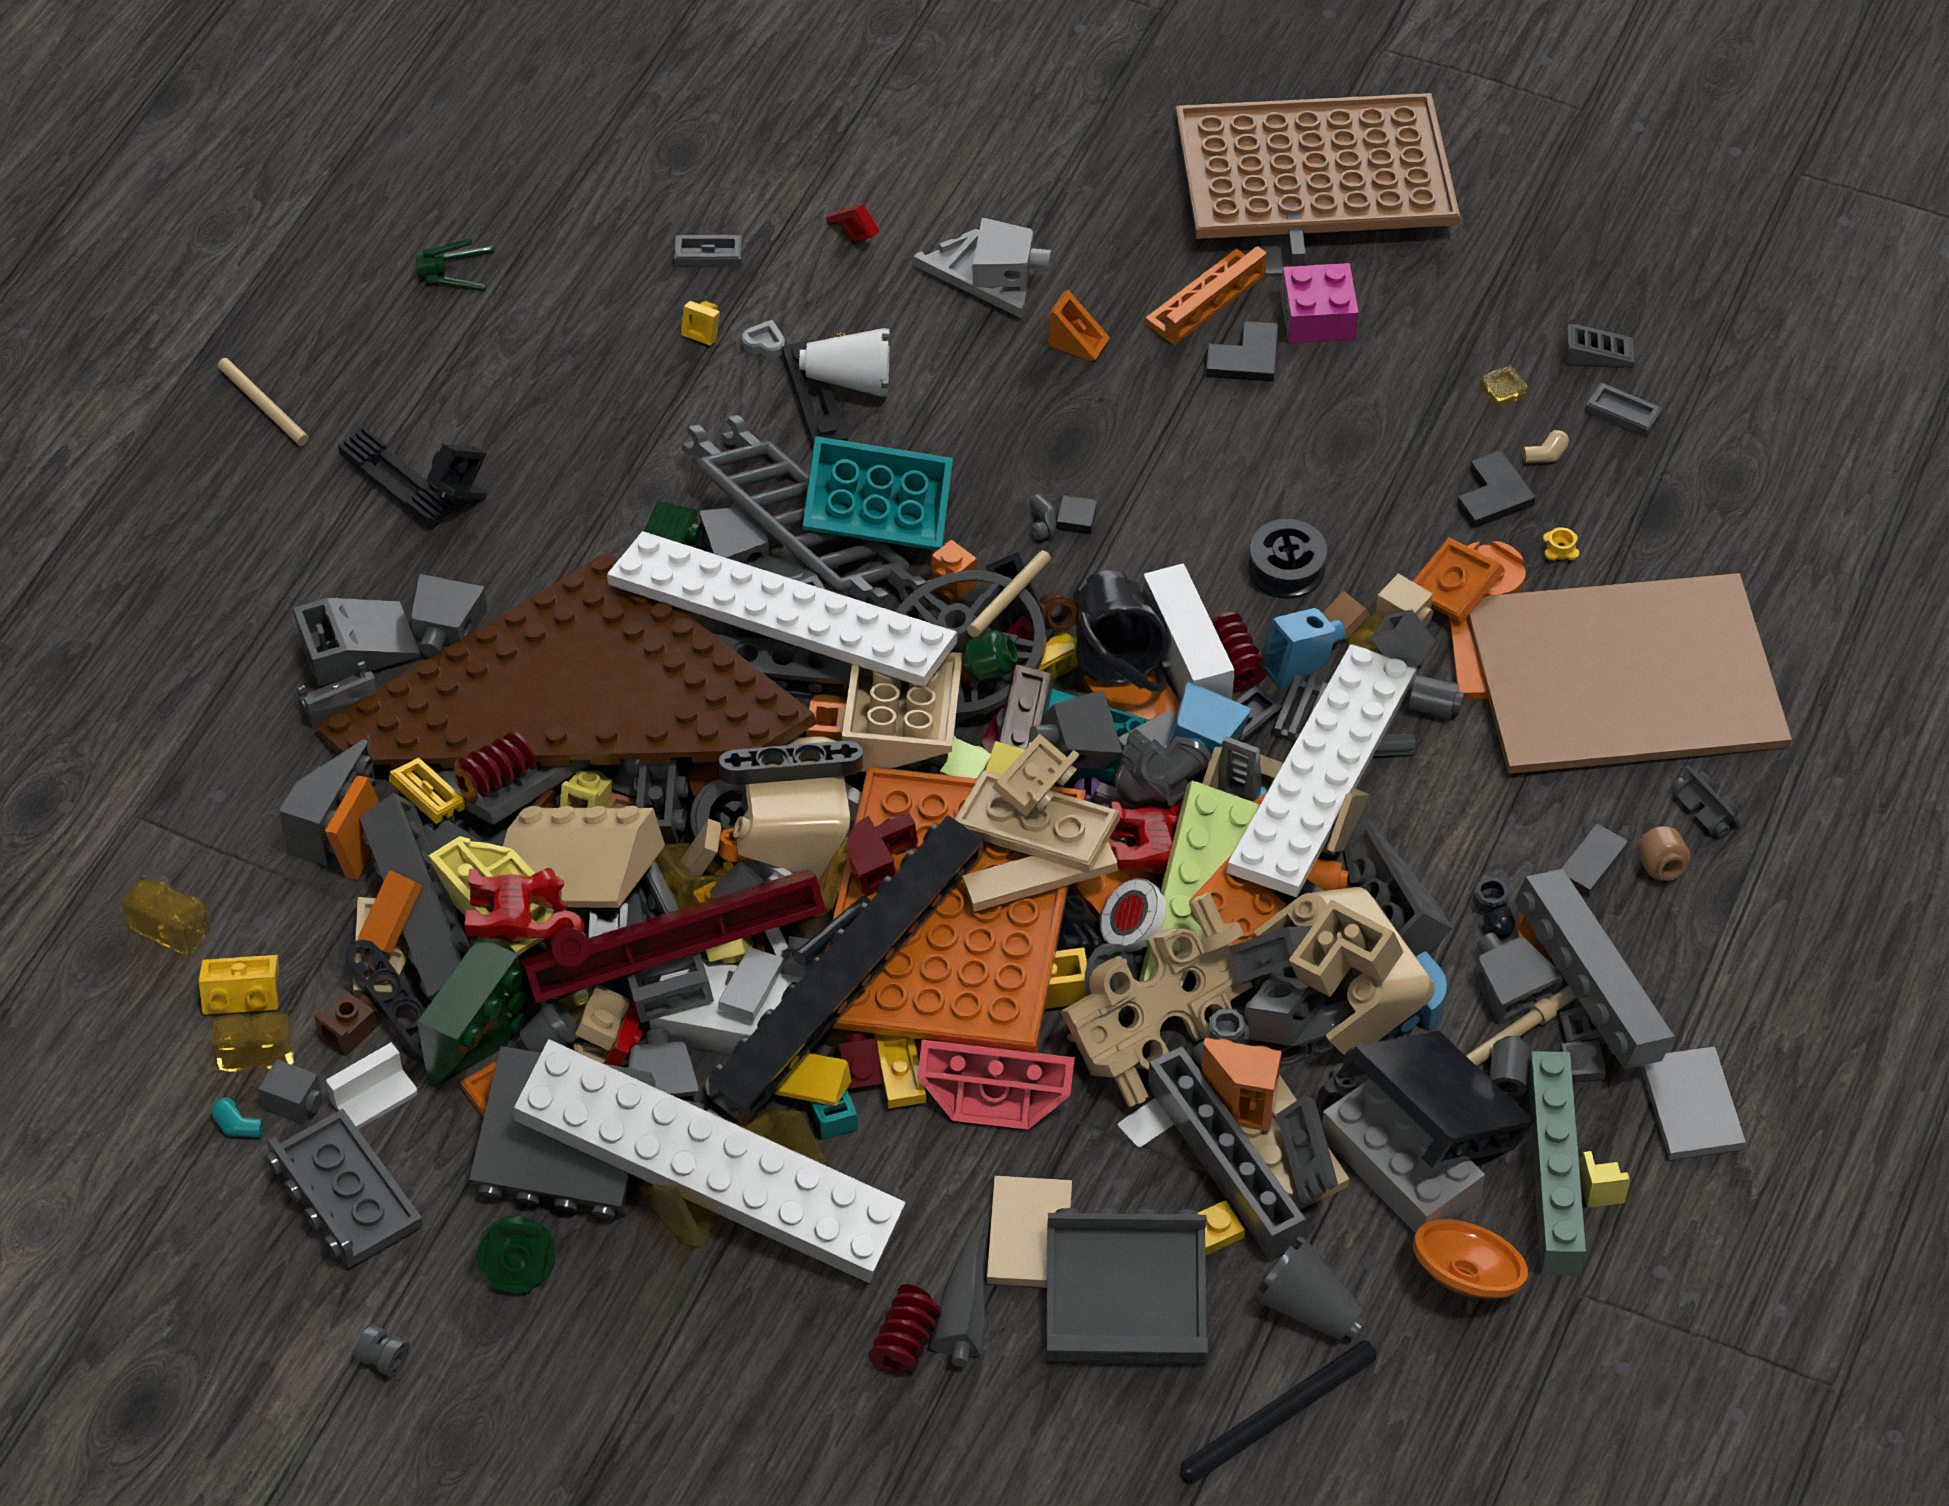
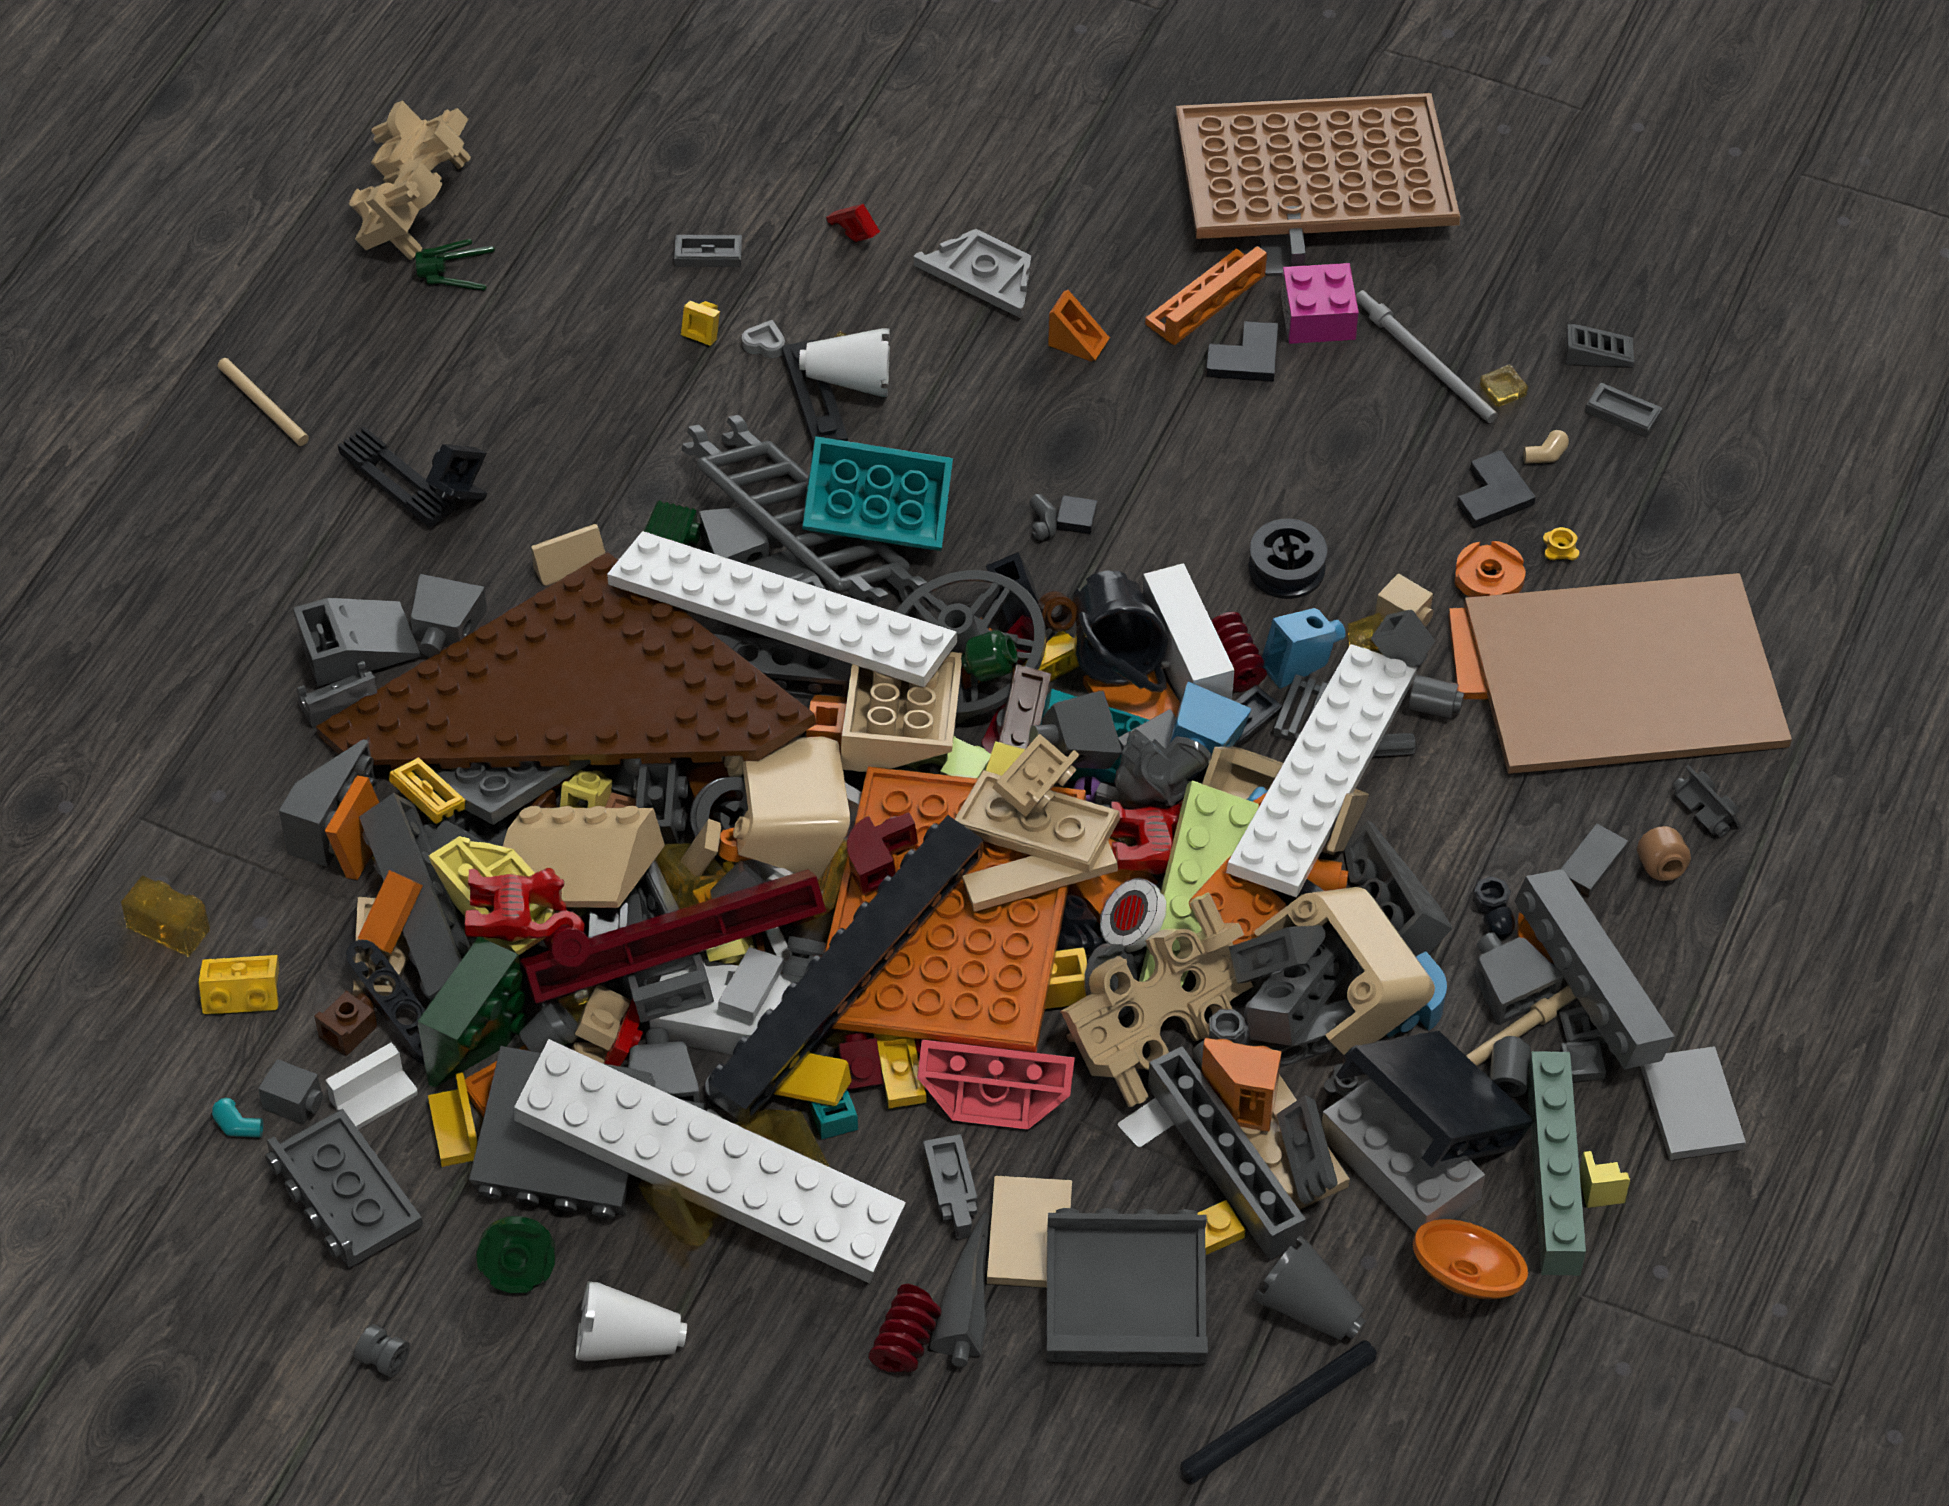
(247, 1042): clear yellow brick -> none
(405, 159): none -> tan gear
(454, 1124): none -> yellow panel
(493, 765): dark red piece -> none
(566, 553): none -> tan slope
(625, 1326): none -> white cone
(739, 767): black beam -> none
(825, 935): black bar -> none
(952, 1182): none -> dark grey hinge
(953, 559): orange brick -> none
(1006, 255): light grey torso -> none
(1008, 594): tan bar -> none
(1238, 777): dark grey slope -> none
(1344, 941): tan brick -> none
(1348, 612): medium nougat tile -> none
(1383, 317): none -> light grey bar
(1458, 578): orange tile -> none

